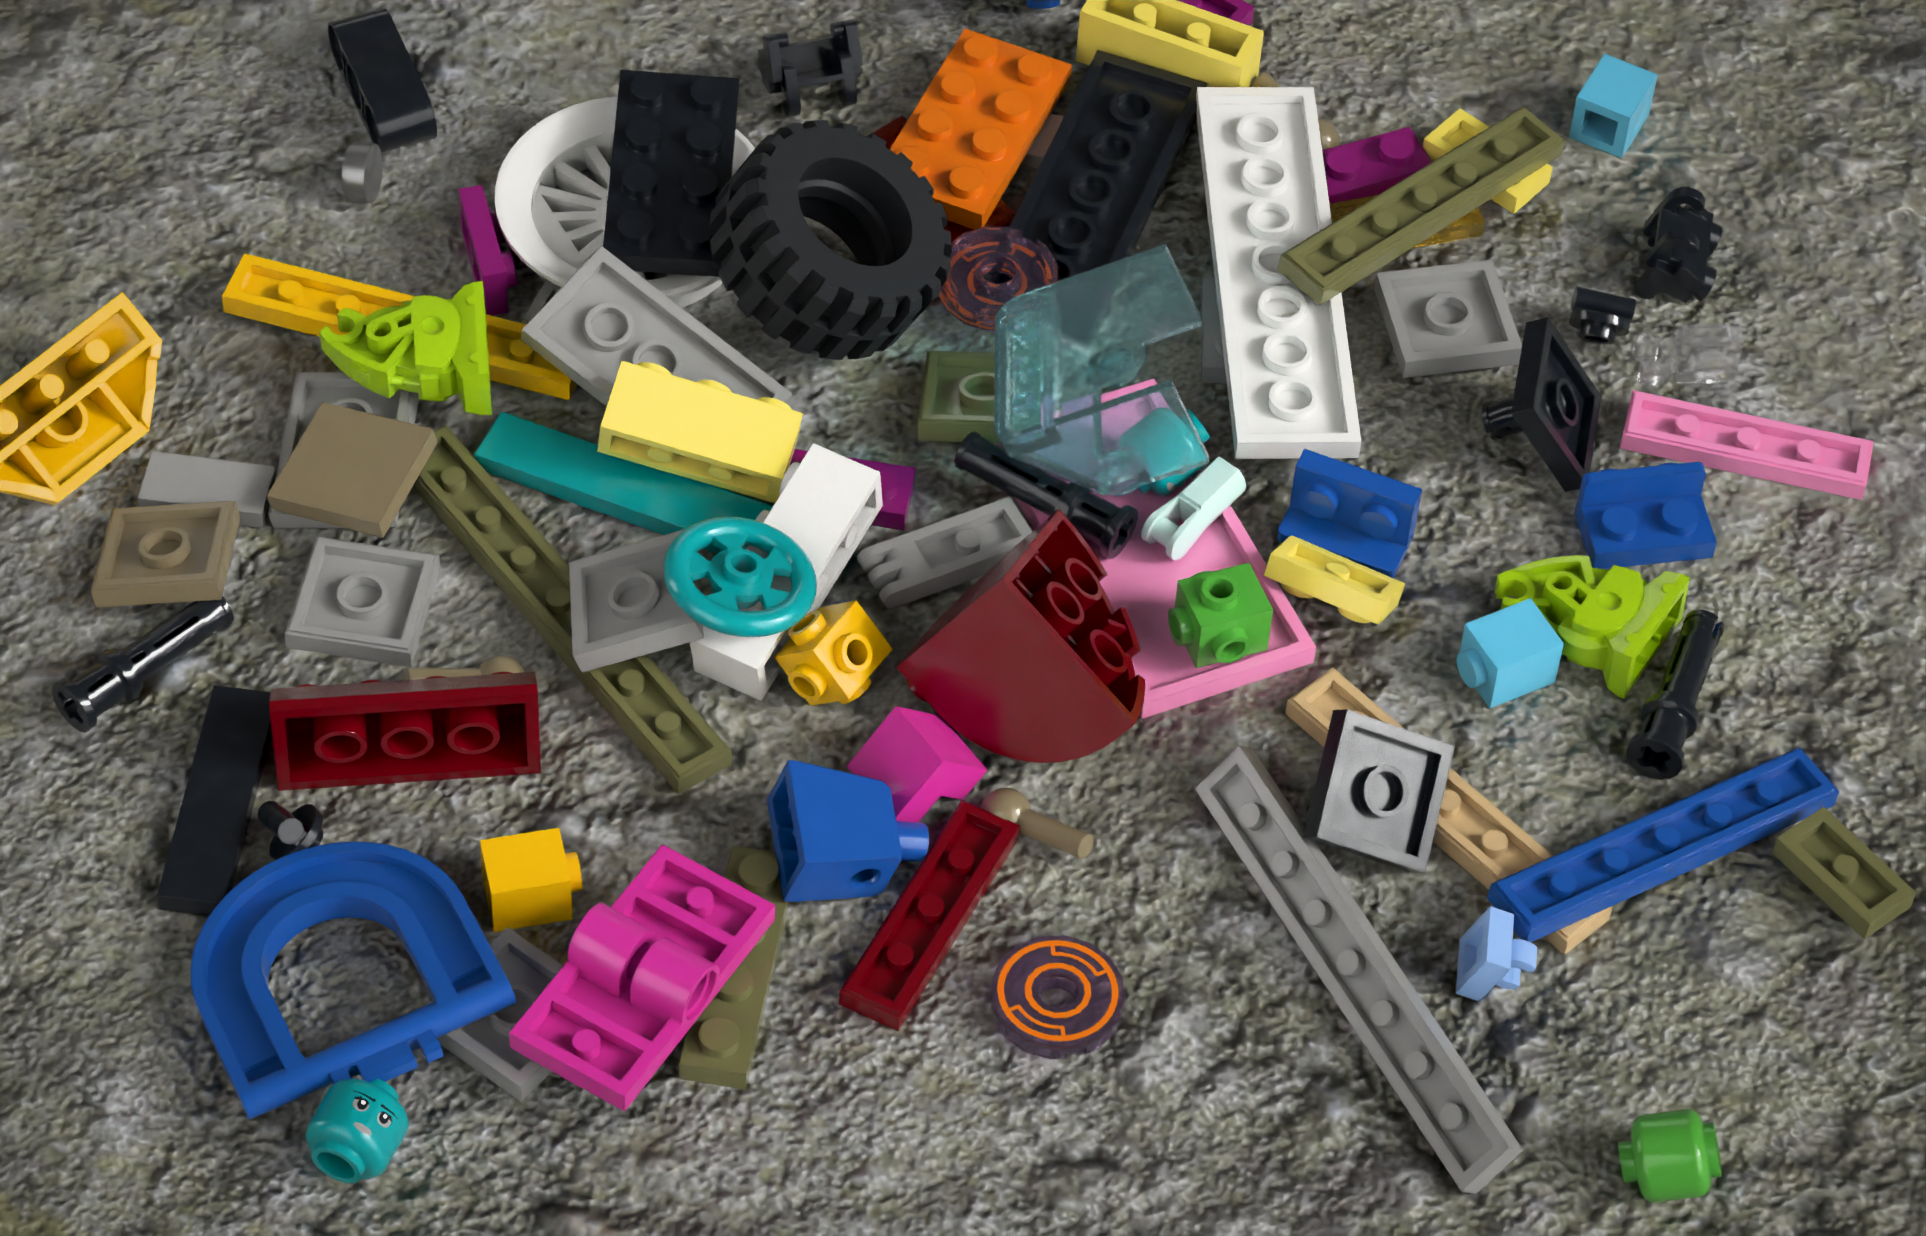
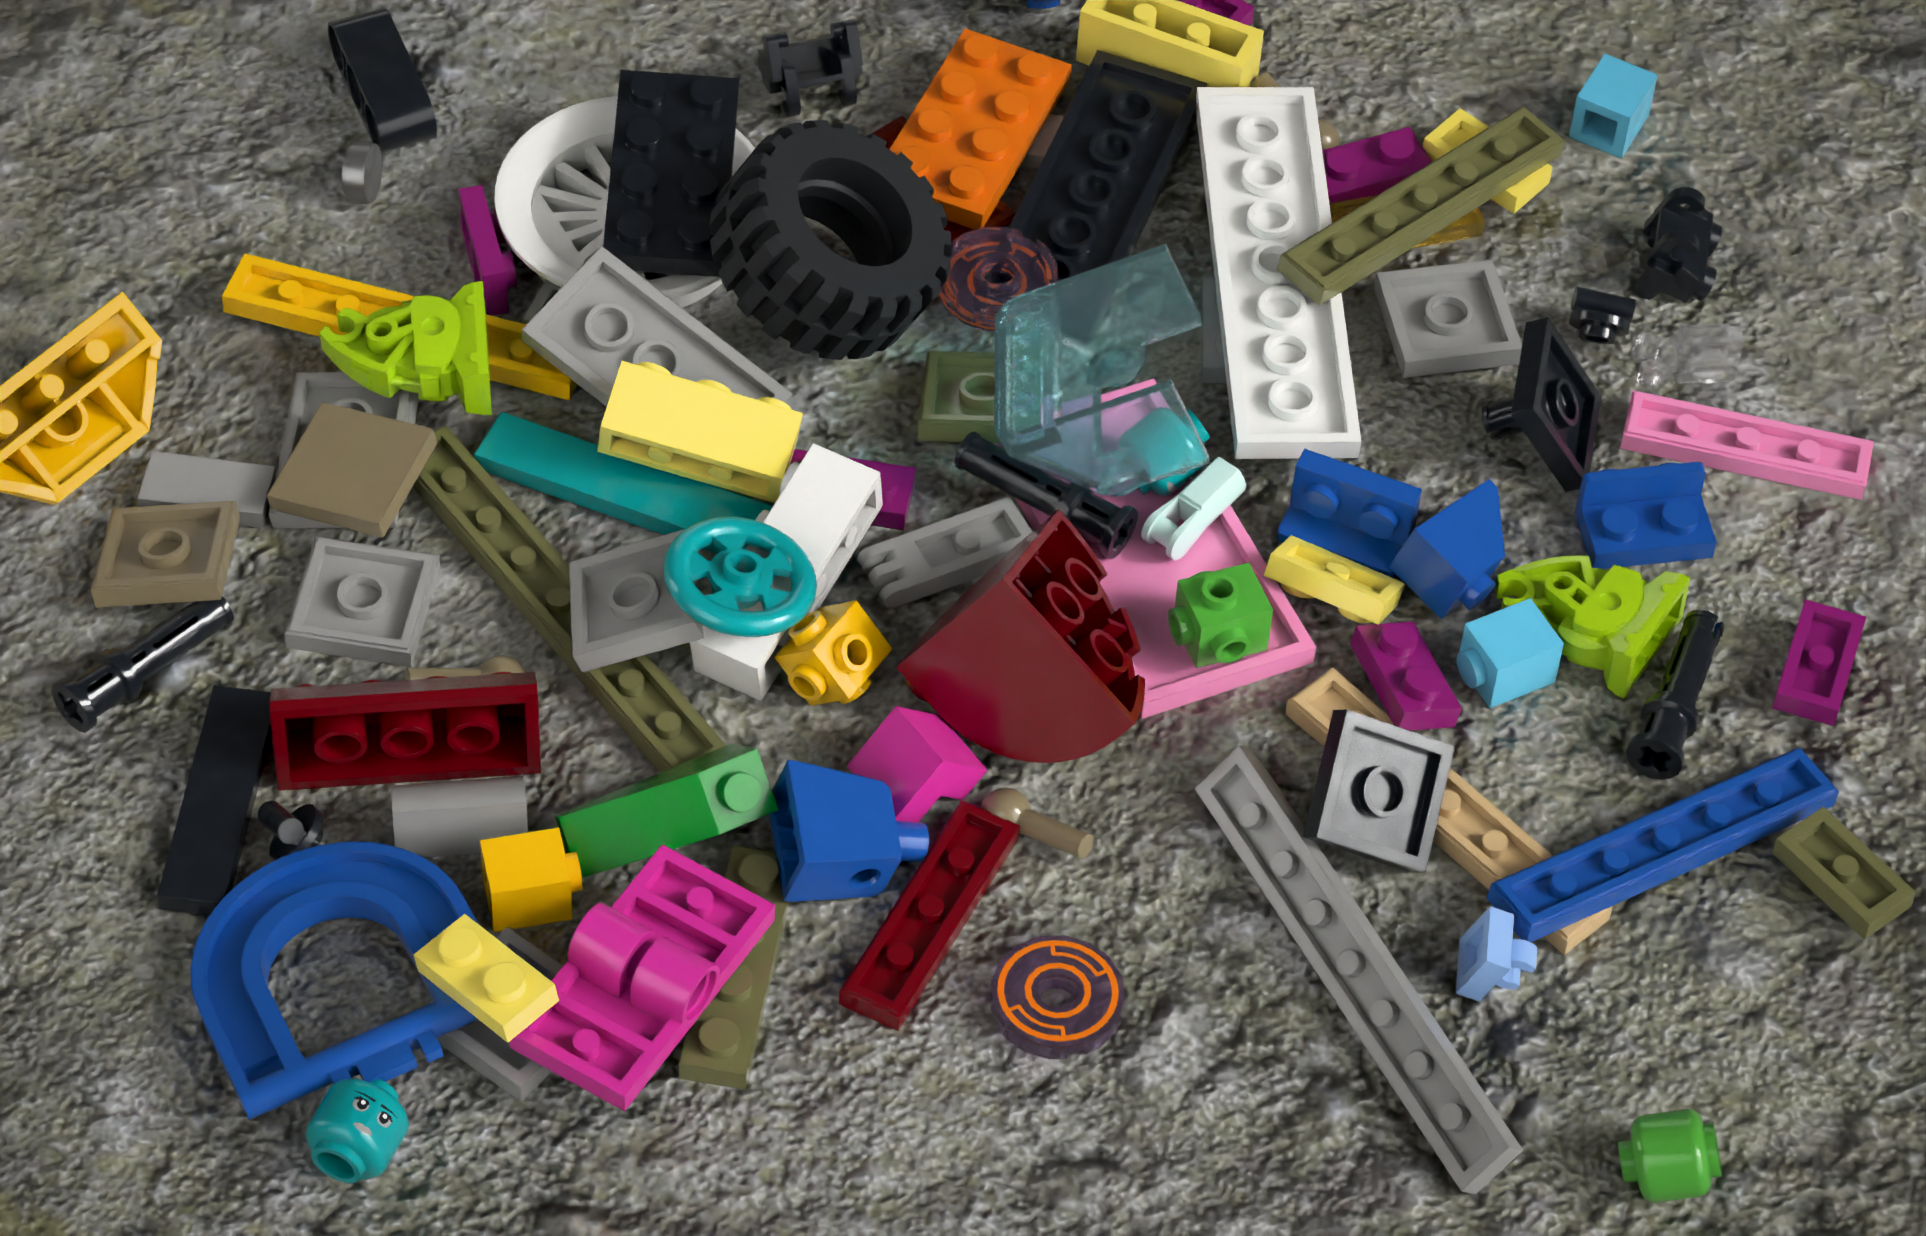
(457, 814): none -> light grey brick
(486, 978): none -> light yellow plate
(669, 809): none -> green slope
(1405, 676): none -> magenta plate
(1455, 552): none -> blue slope
(1819, 662): none -> magenta plate

